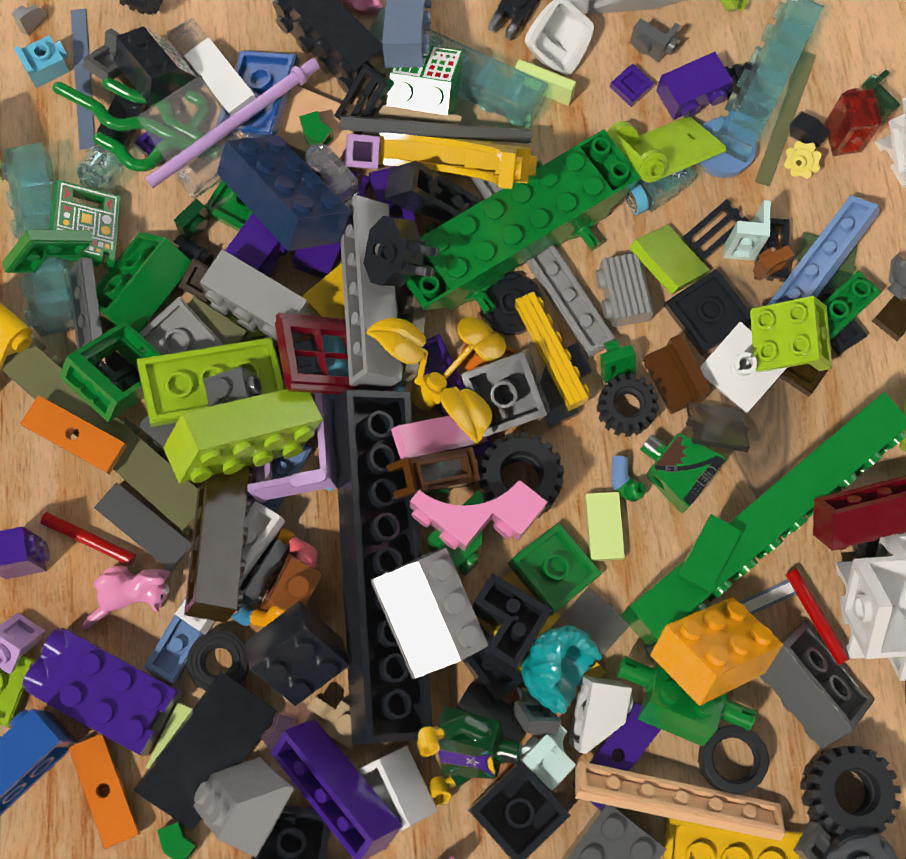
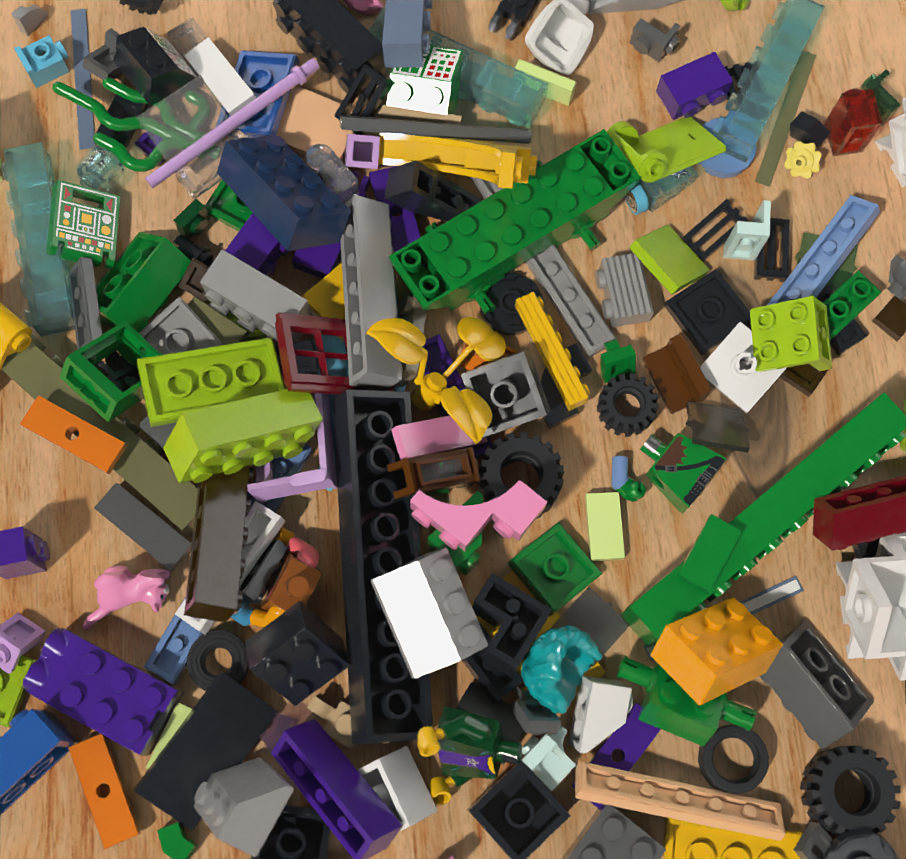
(38, 245): green tile -> none
(88, 538): red bar -> none
(232, 386): dark grey bracket -> none
(314, 130): green piece -> none
(399, 252): black hinge -> none
(631, 85): dark purple tile -> none
(772, 261): dark orange plate -> none
(817, 616): red bar -> none

